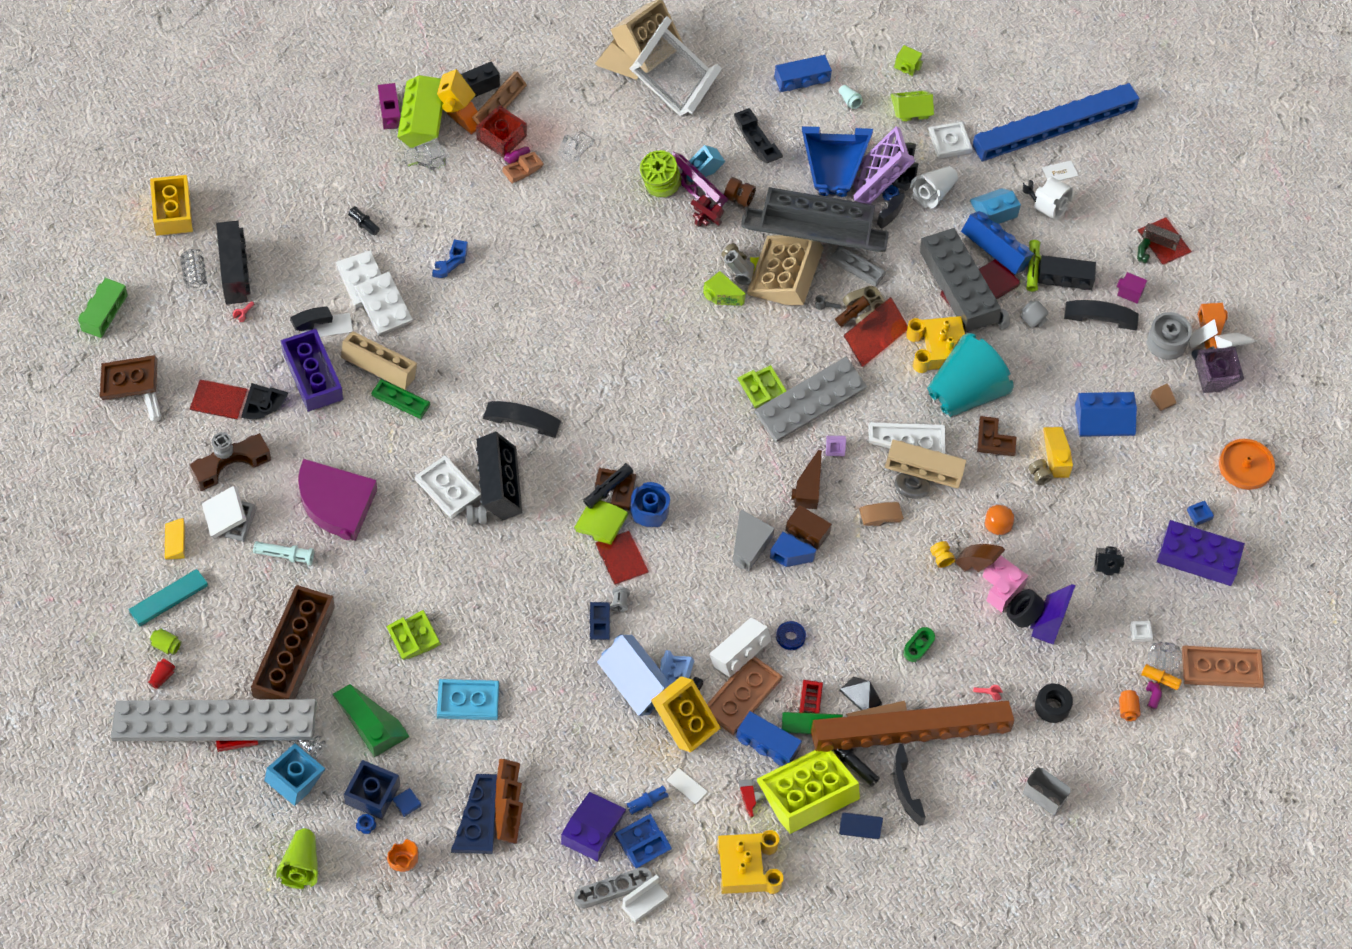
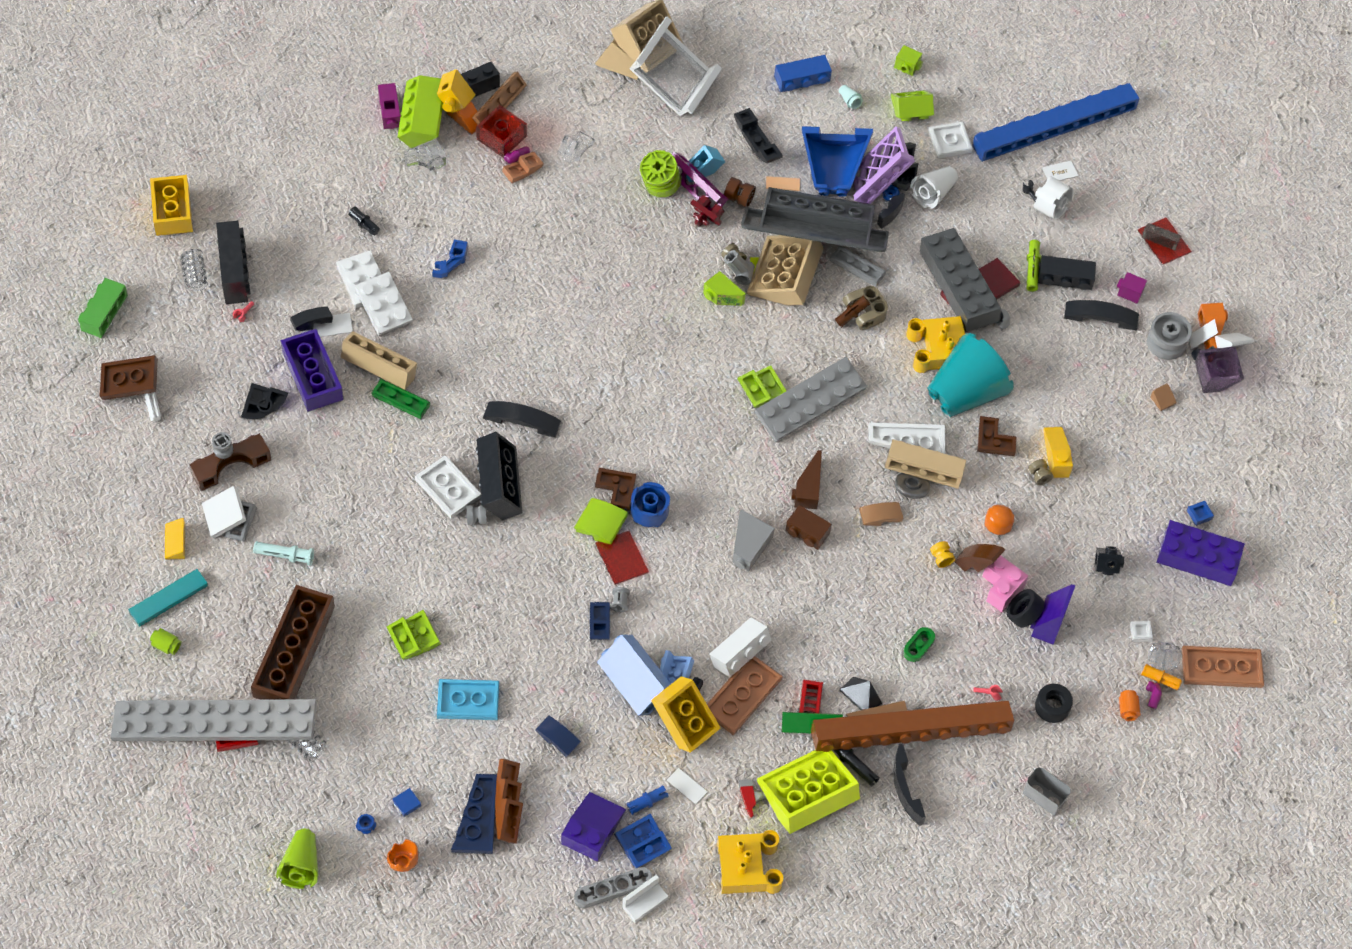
(161, 673): red cone -> none
(218, 399): clear red window -> none
(294, 774): dark azure slope -> none
(335, 498): magenta brick -> none
(372, 722): green wedge -> none
(372, 789): dark blue brick -> none
(558, 735): none -> dark blue slope
(607, 486): black pin -> none
(768, 739): blue brick -> none
(783, 183): none -> light nougat sticker
(791, 551): blue slope -> none
(791, 626): clear blue piece -> none
(823, 304): dark grey hand -> none
(835, 445): lavender tile -> none
(860, 825): dark blue slope -> none
(876, 331): clear red piece -> none
(997, 242): blue brick -> none
(998, 205): dark azure slope -> none
(1034, 314): light grey head -> none
(1106, 414): blue slope -> none
(1141, 256): dark green arm -> none
(1246, 464): orange piece -> none

